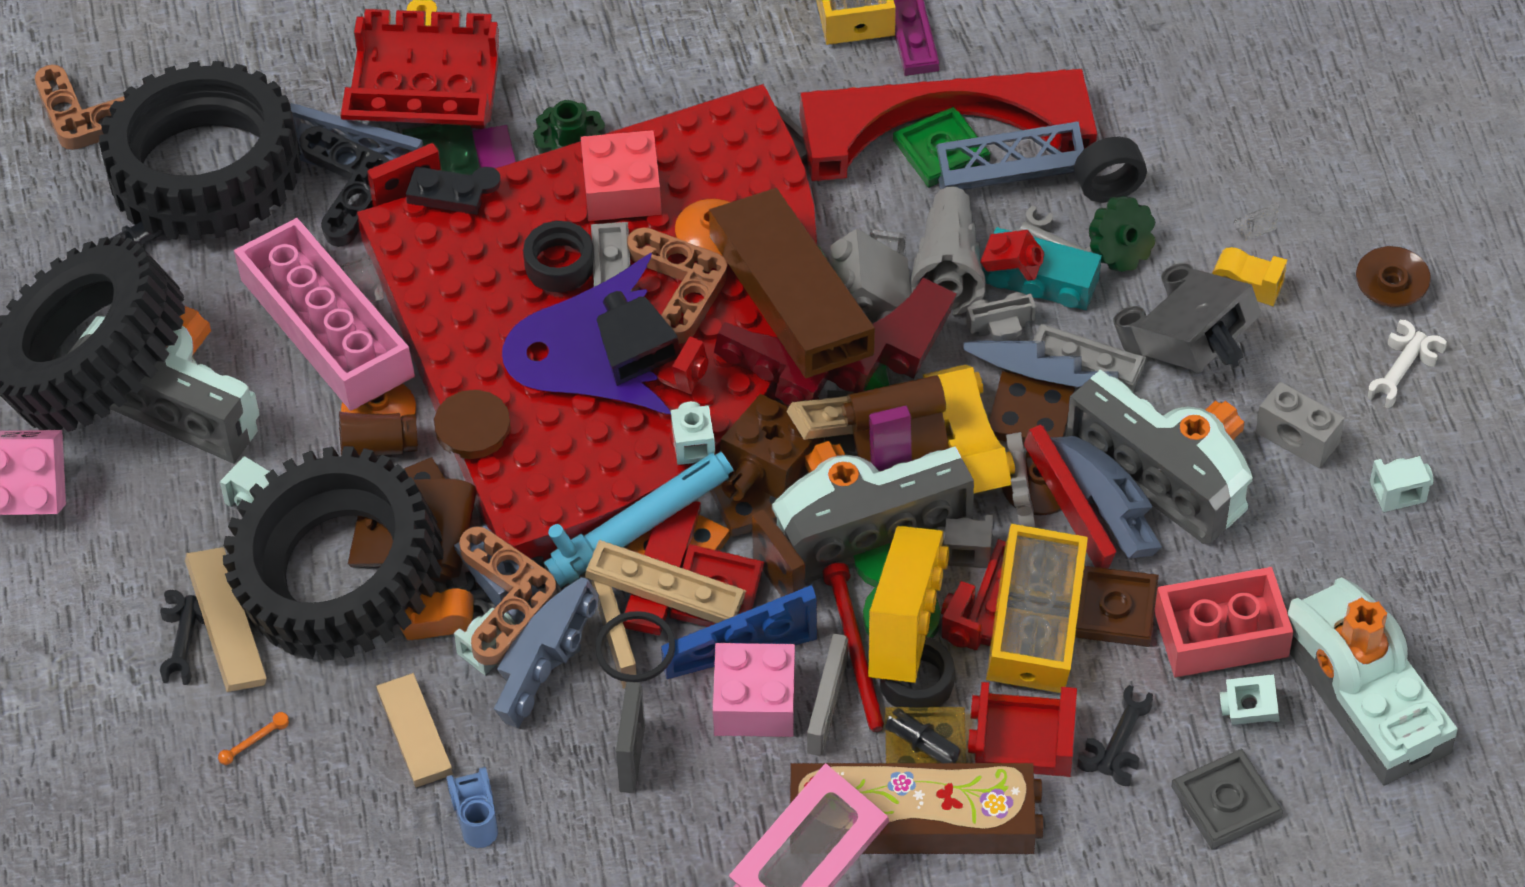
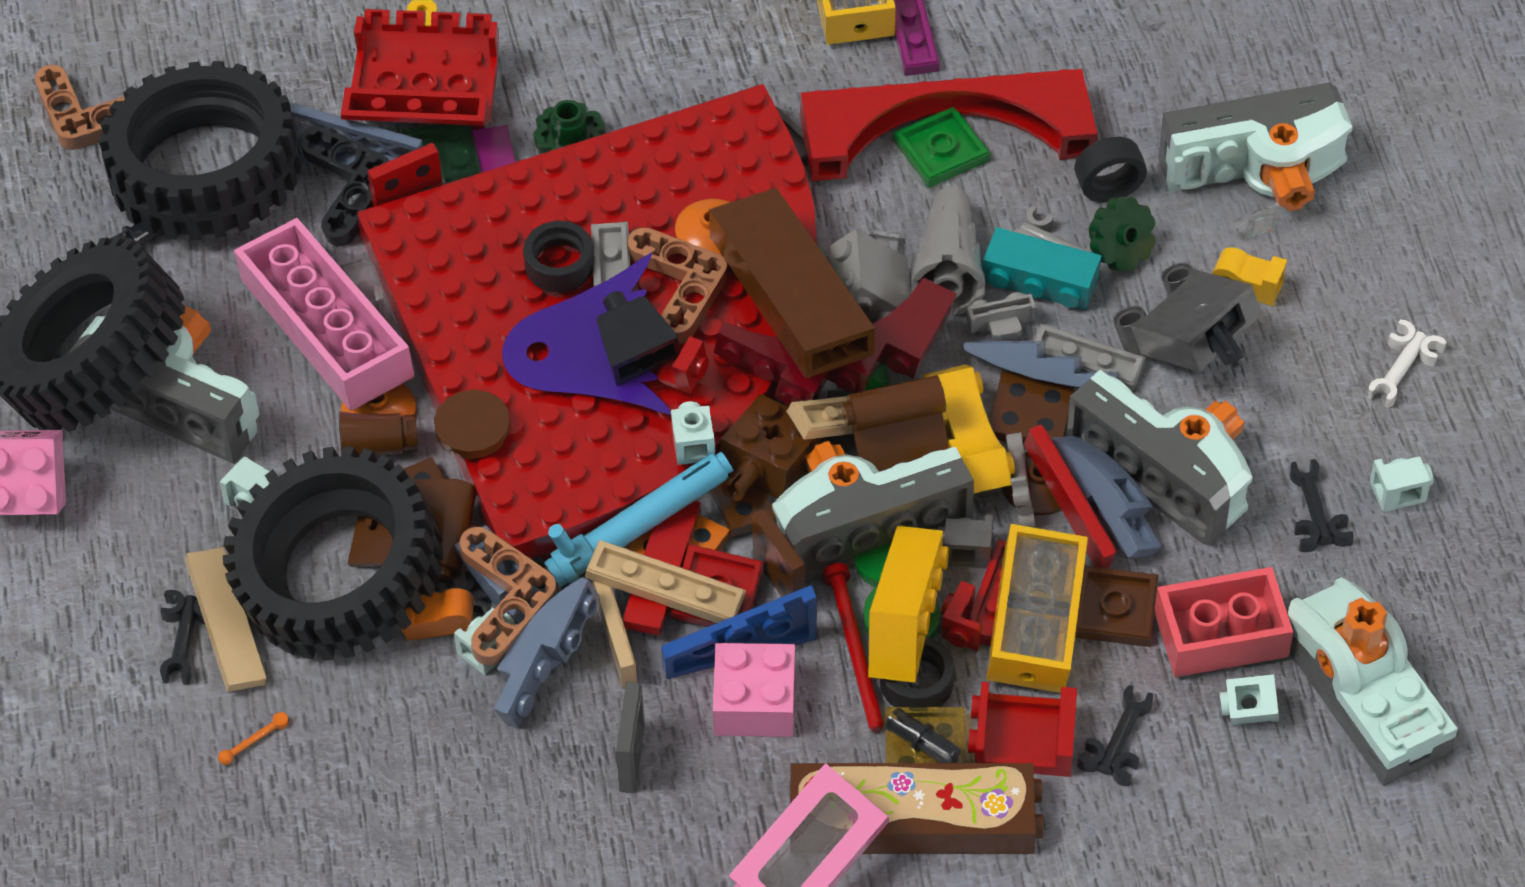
(414, 730): tan tile -> none
(452, 190): black hinge -> none
(474, 801): medium blue piece -> none
(621, 175): coral brick -> none
(638, 677): black piece -> none
(827, 695): light grey tile -> none
(890, 437): magenta tile -> none
(1009, 171): sand blue fence -> none
(1013, 251): red bracket -> none
(1227, 799): dark grey tile -> none
(1270, 139): none -> piece
(1299, 424): light grey brick -> none
(1318, 528): none -> black bar
(1396, 266): reddish brown dish -> none

